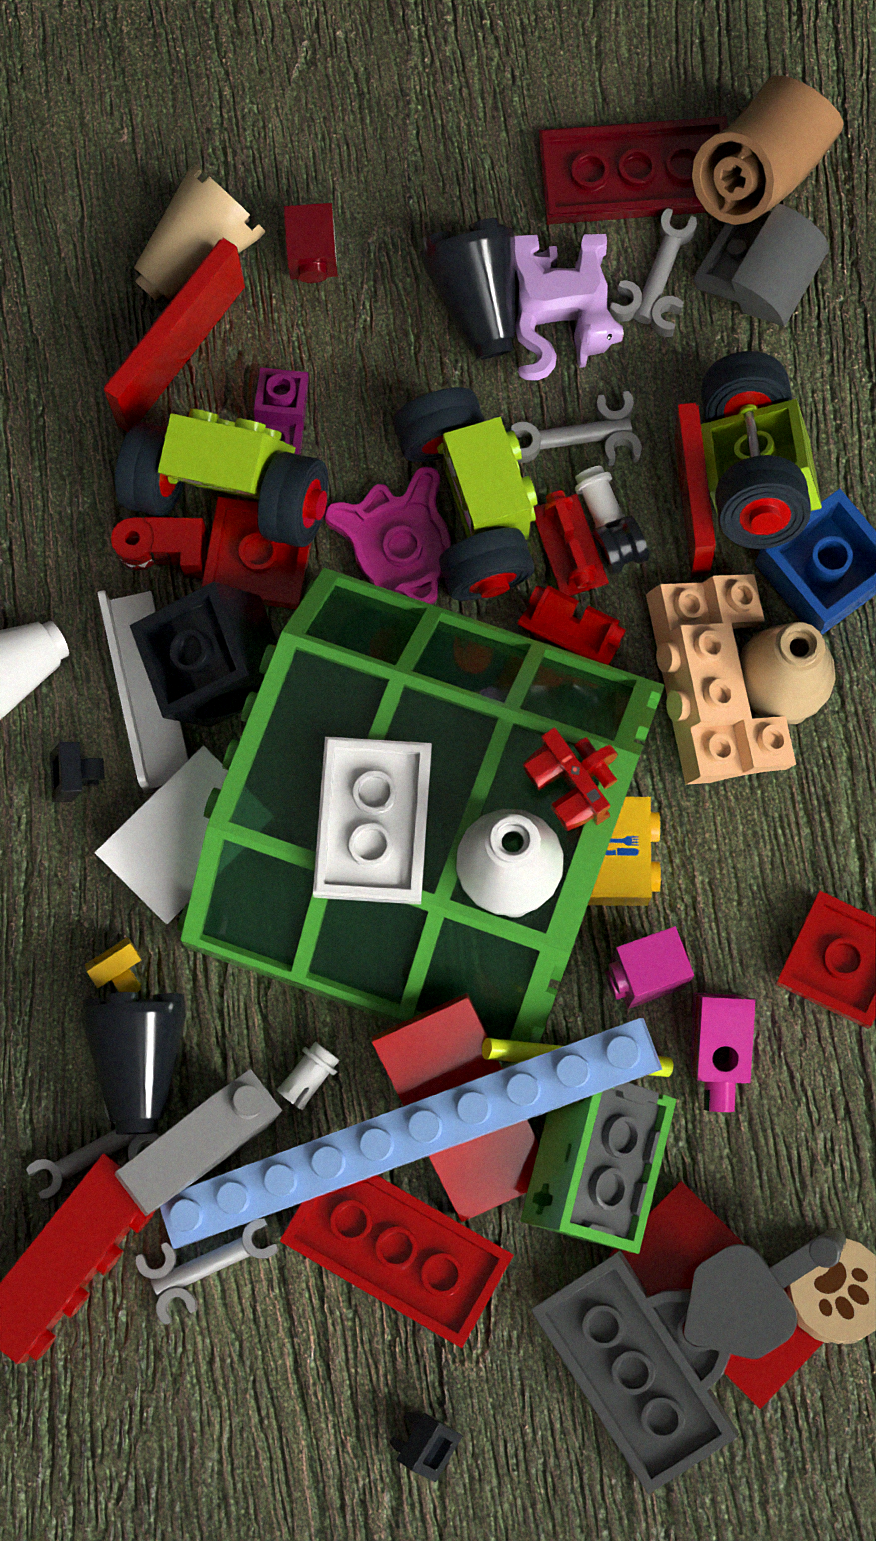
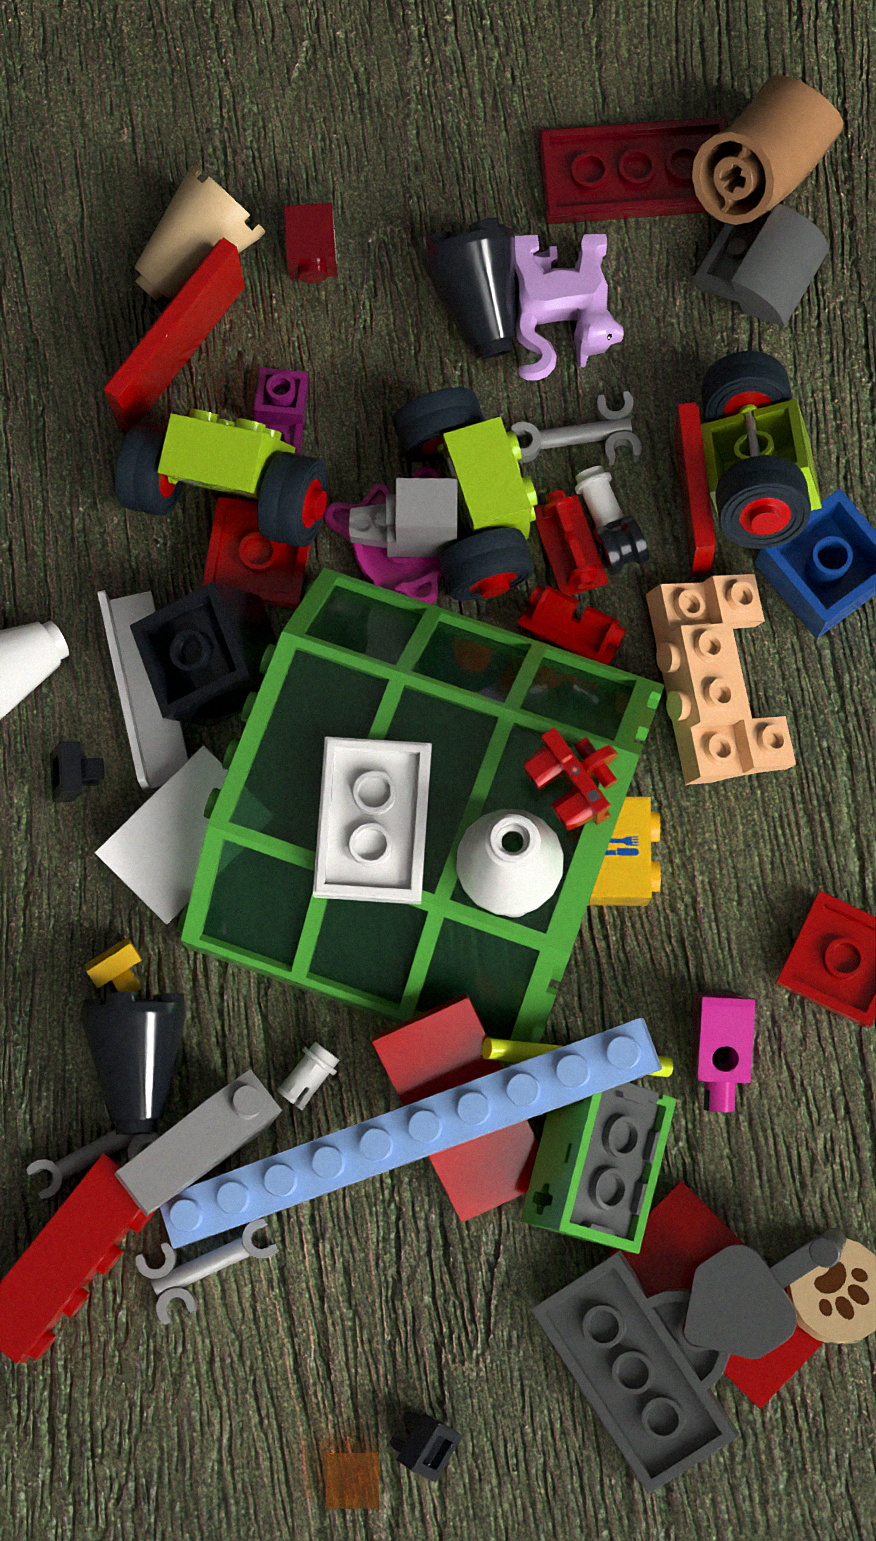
(162, 541): red leg -> none
(352, 1480): none -> clear orange tile
(401, 1254): red plate -> none
(413, 521): none -> light grey hinge
(649, 305): light grey bar -> none
(649, 968): dark pink brick -> none
(787, 671): tan cone -> none

